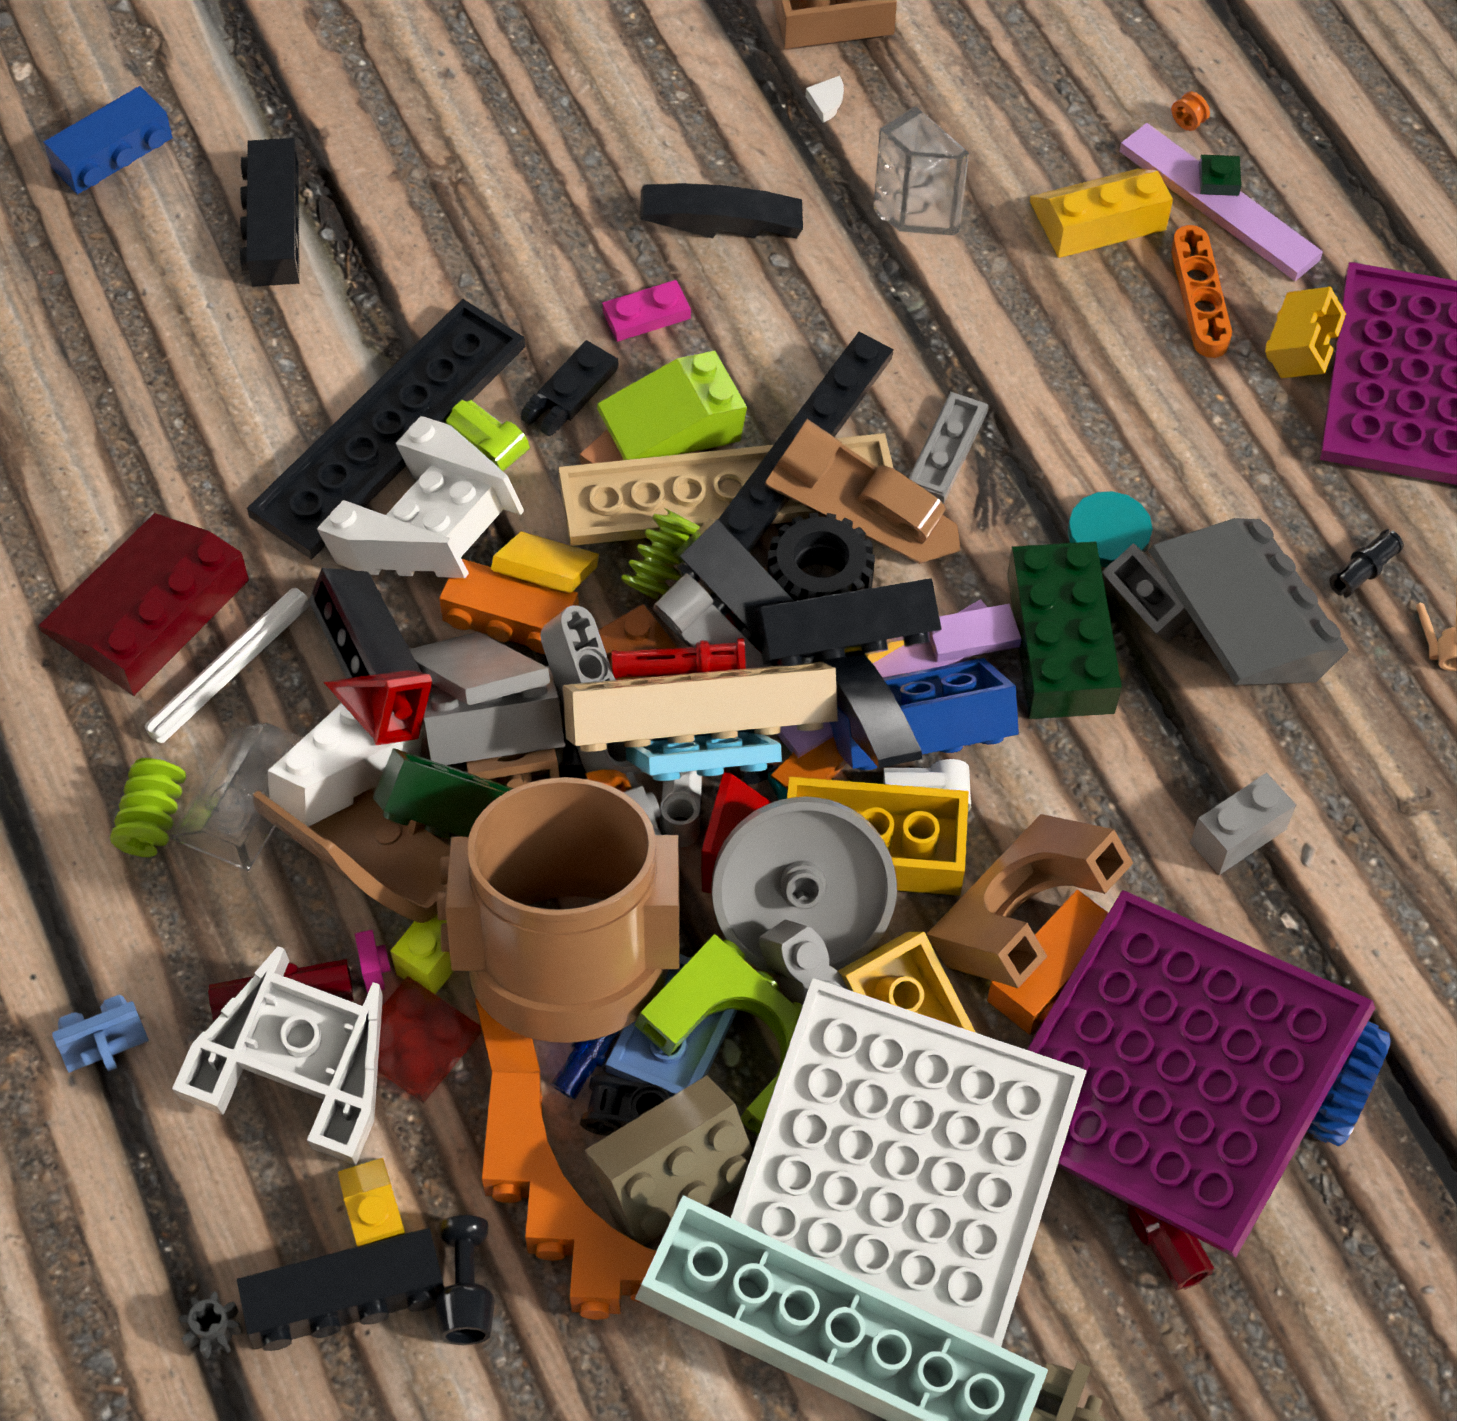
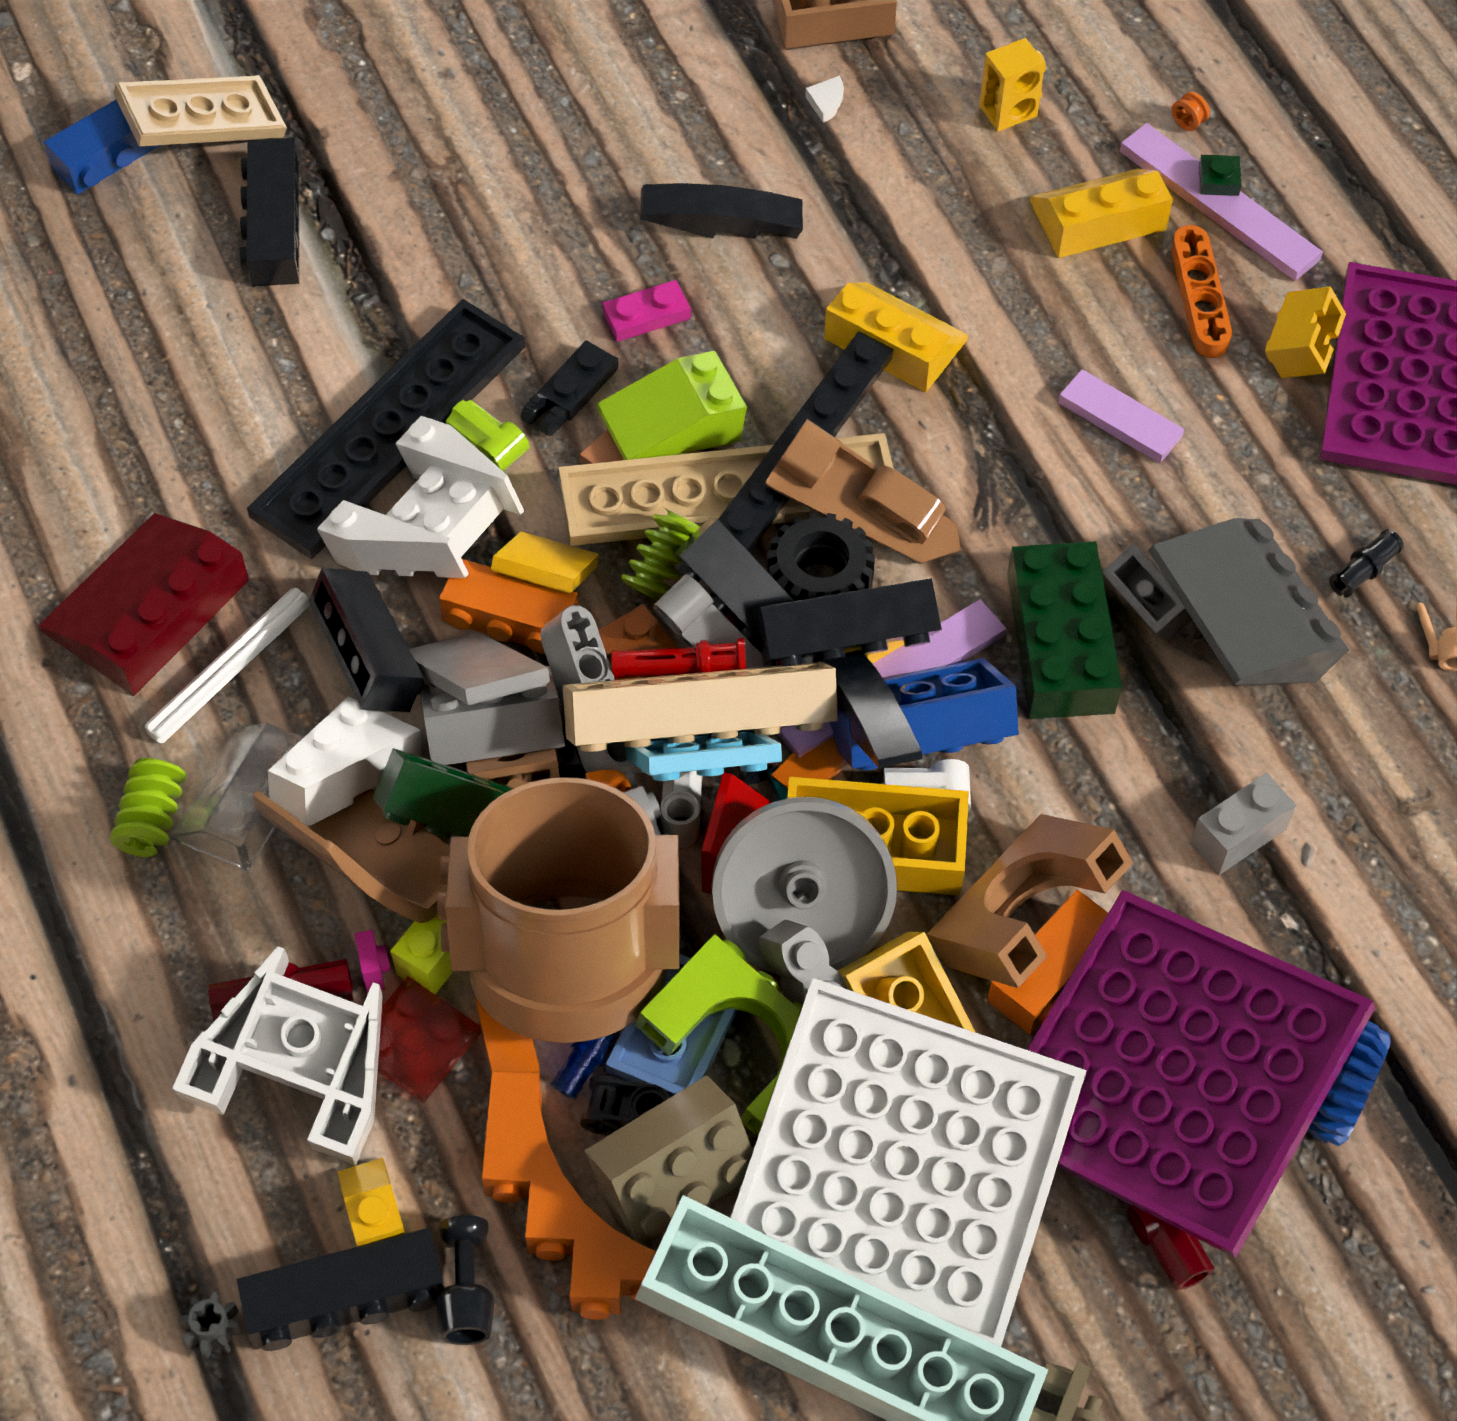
(100, 1036): medium blue hips -> none
(199, 110): none -> tan tile
(386, 704): red slope -> none
(919, 176): clear slope -> none
(919, 341): none -> yellow slope
(948, 444): light grey tile -> none
(975, 633): lavender tile -> none
(1012, 84): none -> yellow brick
(1112, 522): teal tile -> none
(1121, 416): none -> lavender tile

